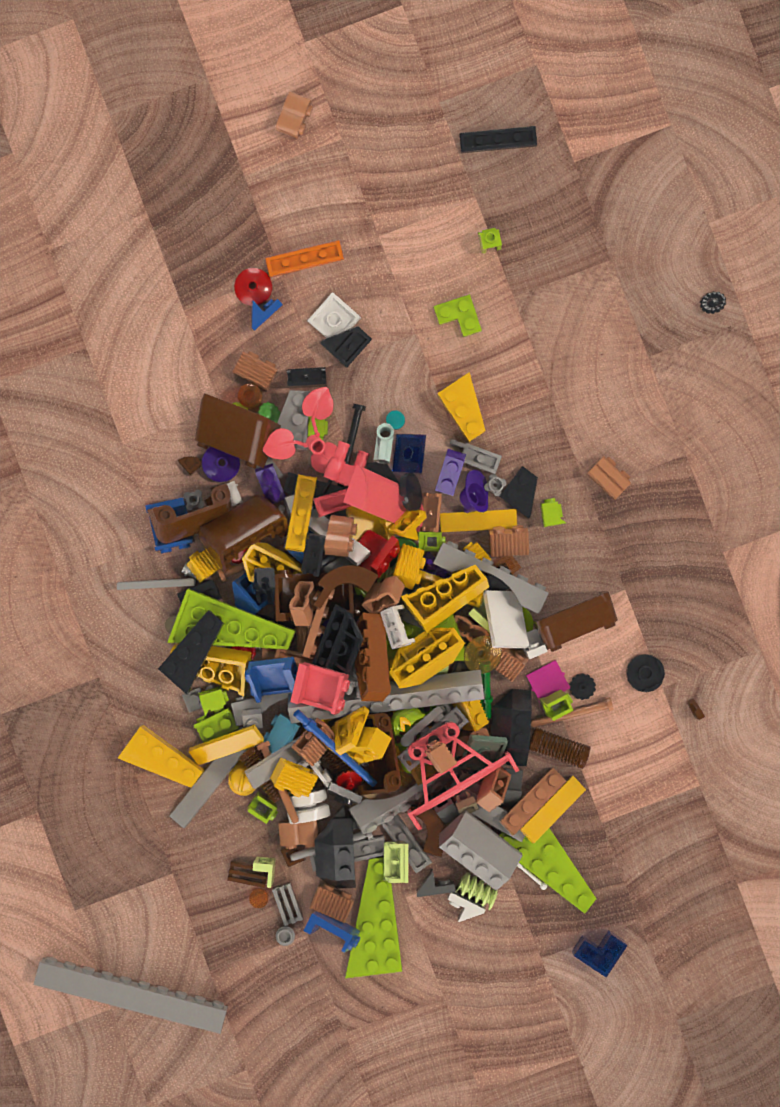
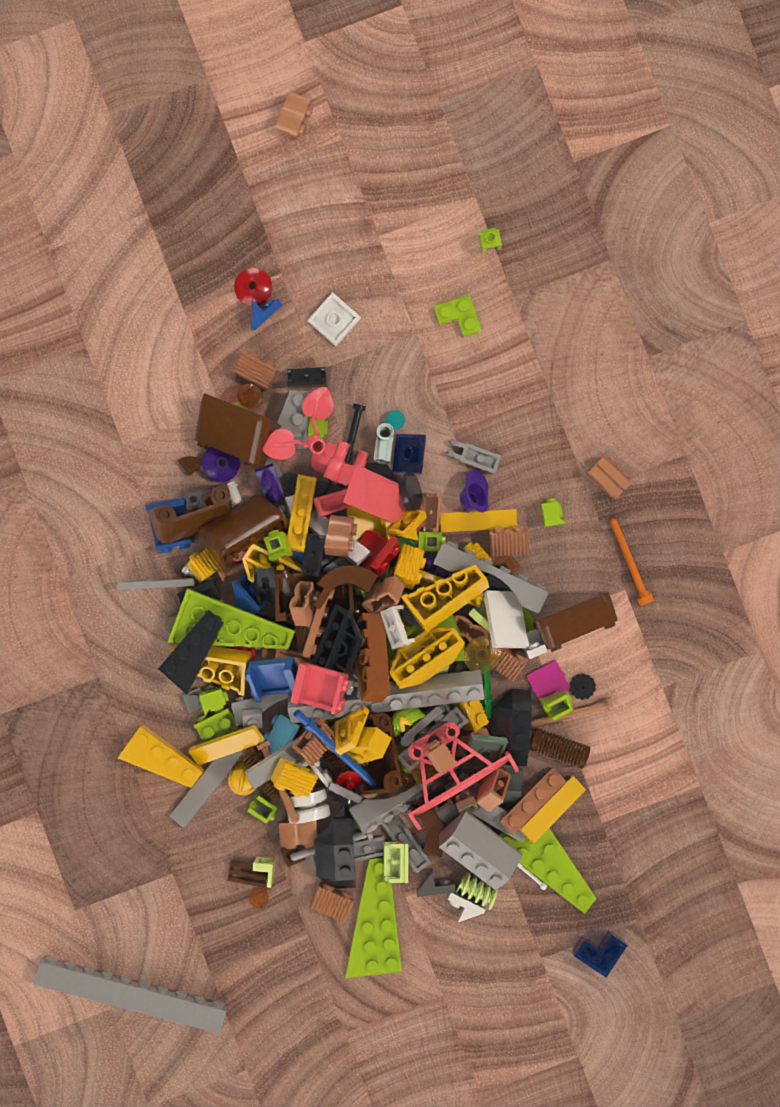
(269, 411): bright green piece -> none
(277, 545): none -> lime window
(285, 935): light grey plate -> none
(292, 919): light grey tile -> none
(304, 258): orange tile -> none
(334, 926): blue panel -> none
(346, 345): black wing -> none
(450, 472): brick -> none
(463, 407): yellow wedge -> none
(490, 485): light grey plate -> none
(498, 139): black tile -> none
(521, 492): black wing -> none
(644, 596): none -> orange piece
(645, 673): black tile -> none
(695, 709): reddish brown tile -> none
(713, 302): black piece -> none

